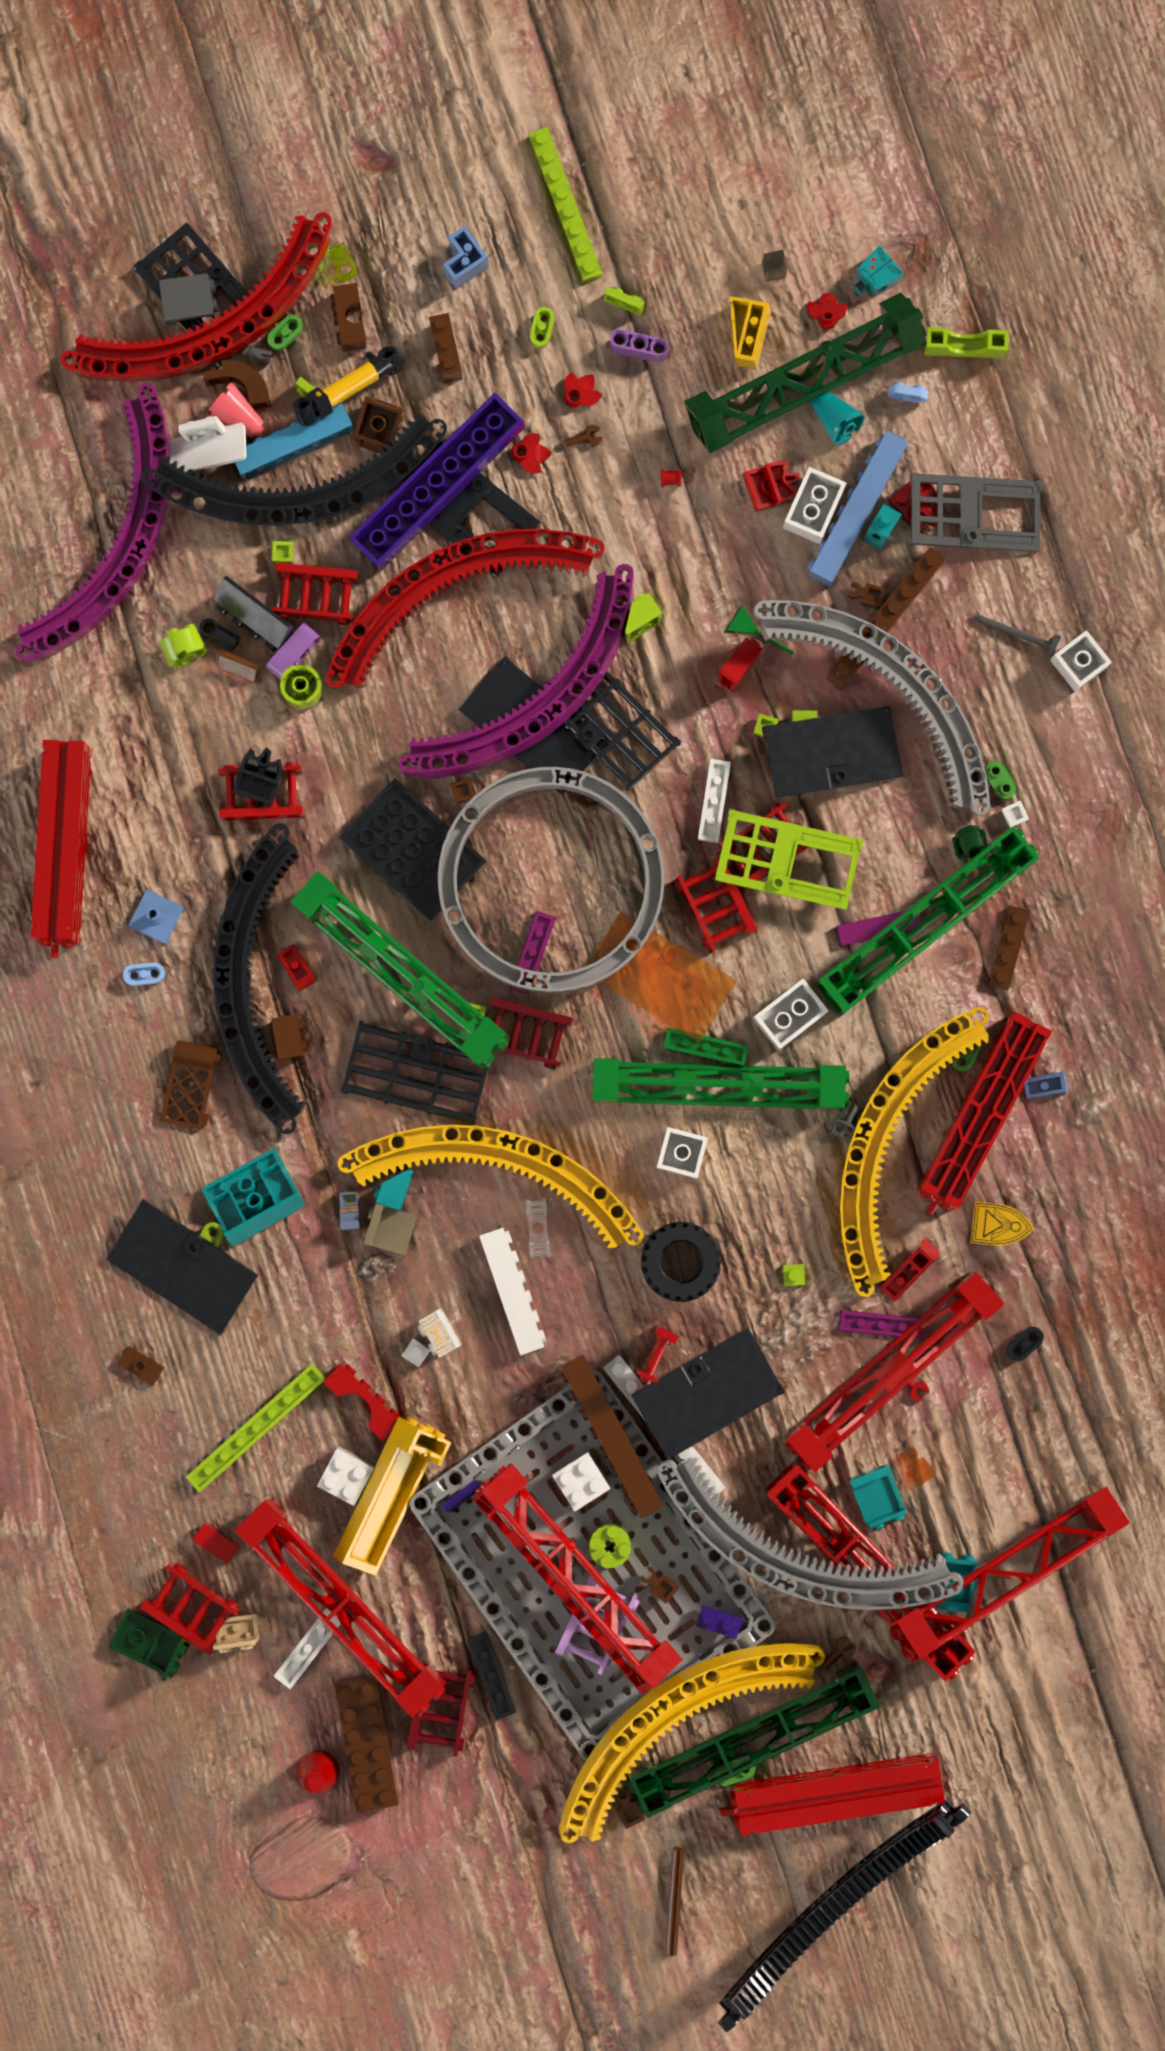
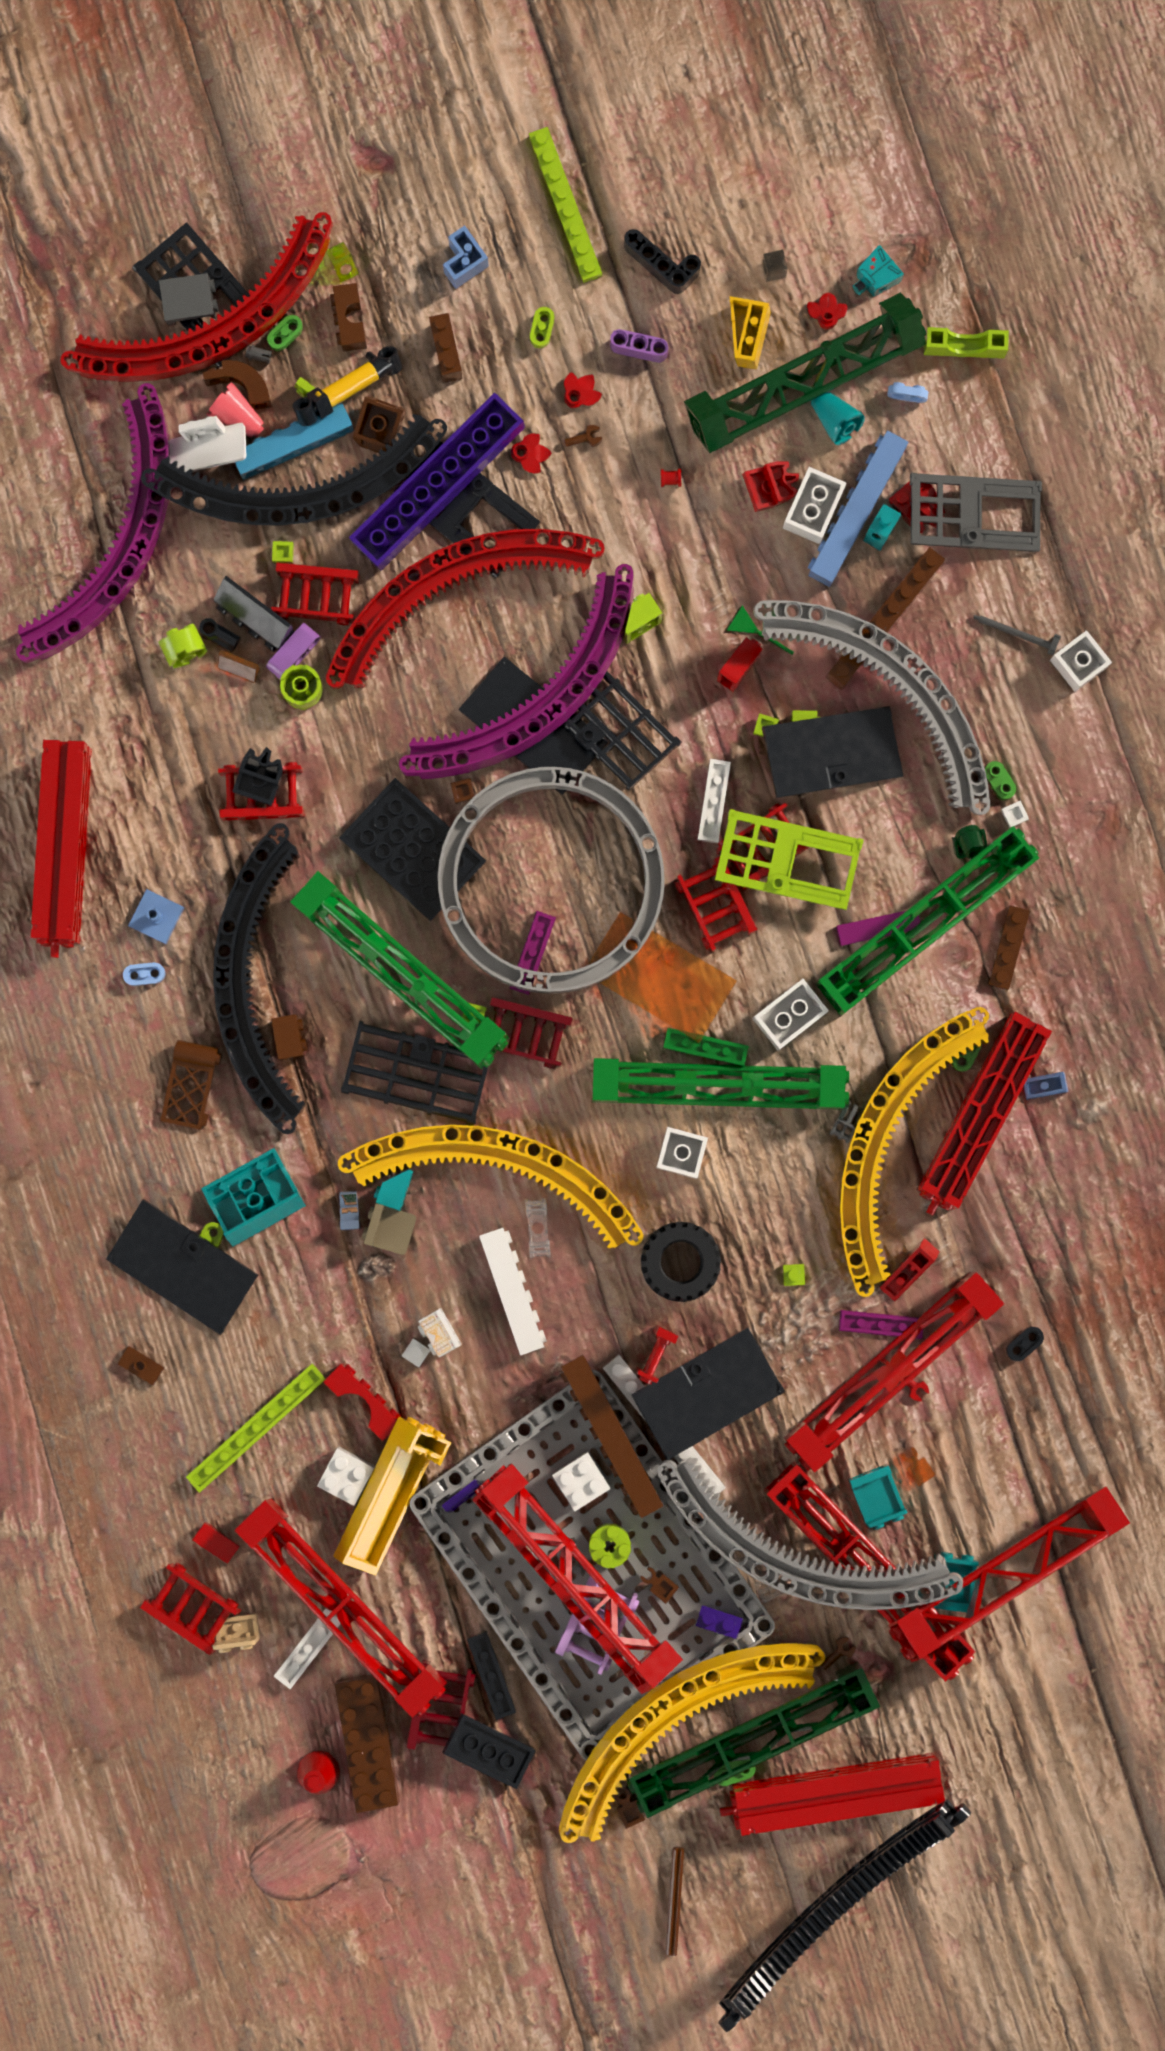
(149, 1643): dark green bracket -> none
(296, 967): red slope -> none
(488, 1751): none -> black plate
(618, 298): lime plate -> none
(658, 259): none -> black beam
(871, 595): reddish brown plate -> none
(998, 1225): yellow shield -> none

